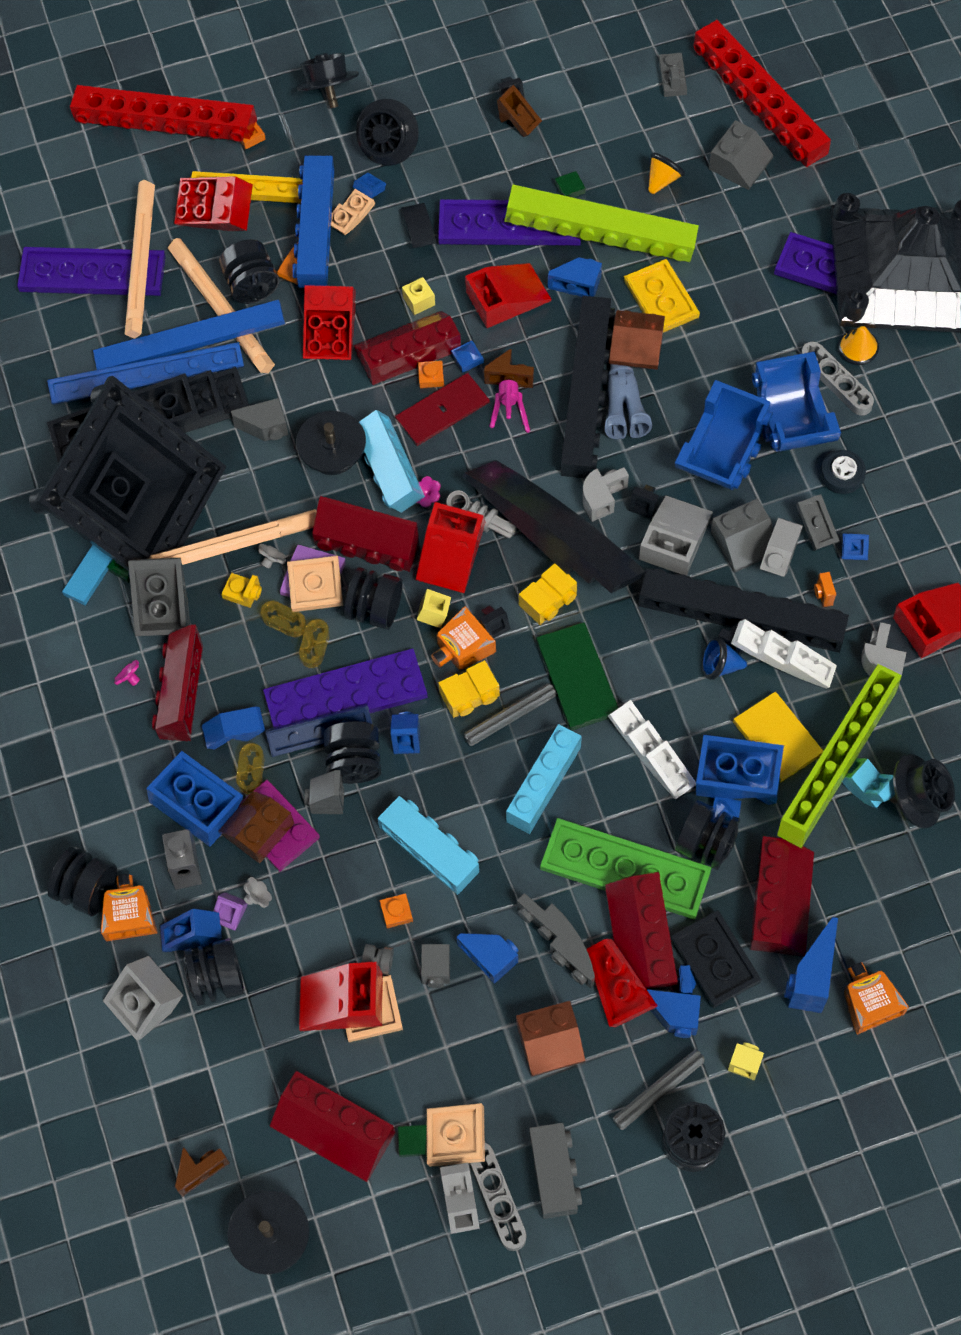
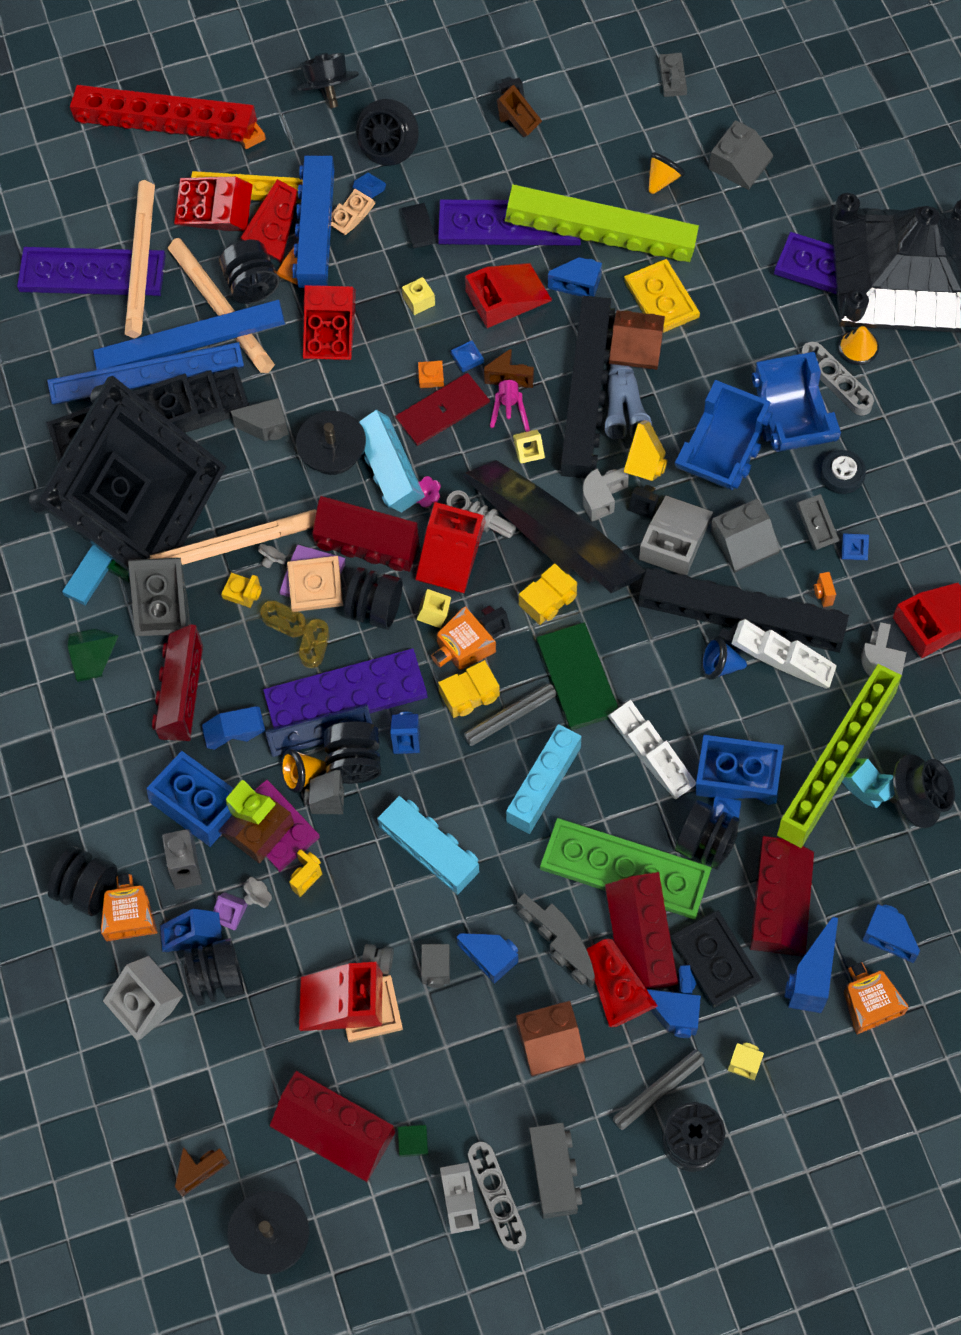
(90, 652): none -> dark green slope
(128, 674): dark pink plant -> none
(245, 767): clear yellow beam -> none
(247, 804): none -> lime slope
(273, 220): none -> red wing
(300, 769): none -> light orange hat
(305, 877): none -> yellow bracket
(396, 910): orange plate -> none
(407, 345): dark red slope -> none
(455, 1135): light nougat tile -> none
(534, 451): none -> light yellow plate
(570, 185): dark green tile -> none
(646, 453): none -> yellow slope
(761, 93): red brick -> none
(776, 724): yellow tile -> none
(781, 547): light grey slope -> none
(891, 933): none -> blue slope

